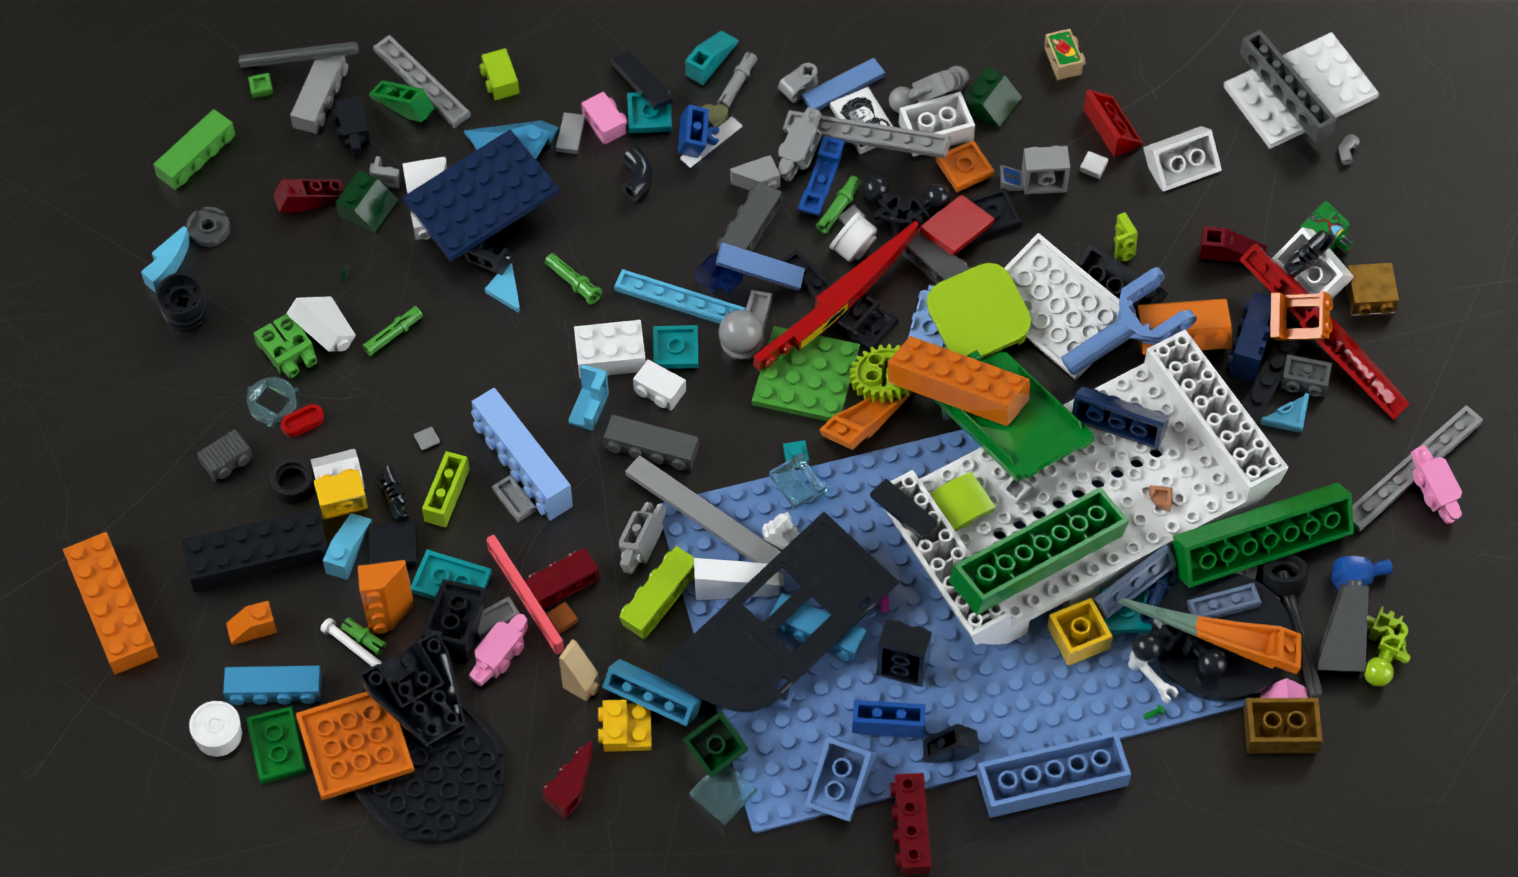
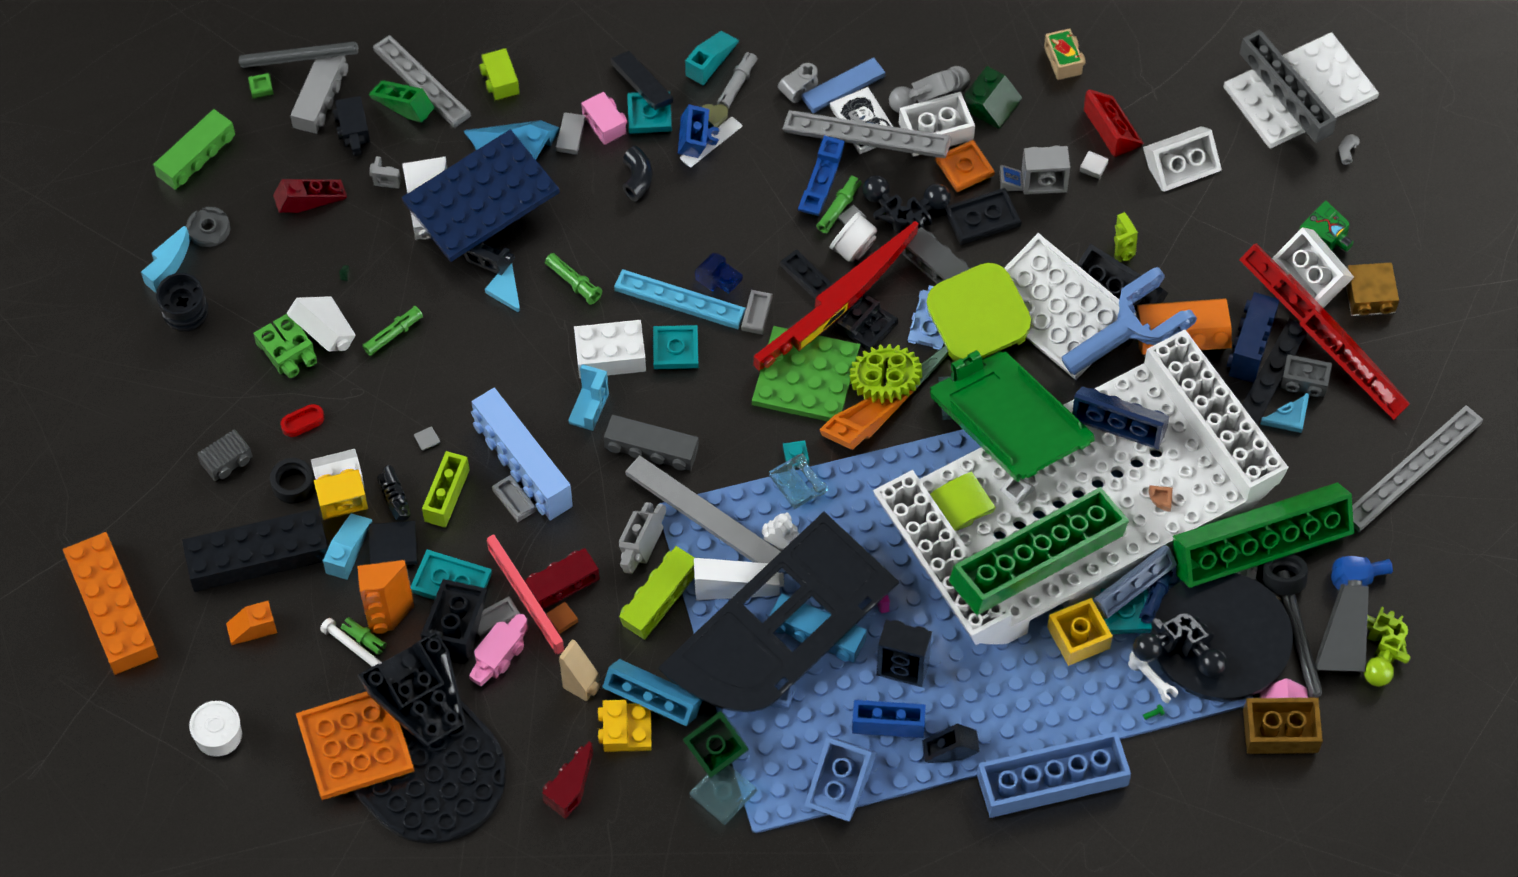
(272, 684): dark azure brick -> none
(276, 745): green tile -> none
(277, 384): clear light blue piece -> none
(366, 202): dark green slope -> none
(659, 385): white brick -> none
(741, 334): light grey tile -> none
(752, 217): dark grey brick -> none
(756, 171): light grey slope -> none
(760, 266): medium blue tile -> none
(799, 144): light grey hinge -> none
(903, 509): black tile -> none
(911, 823): dark red brick -> none
(957, 225): red tile -> none
(959, 381): orange brick -> none
(1224, 244): dark red slope -> none
(1225, 602): sand blue tile -> none
(1261, 643): orange plate -> none
(1279, 307): orange panel -> none
(1309, 253): black hinge -> none
(1437, 484): bright pink hinge -> none

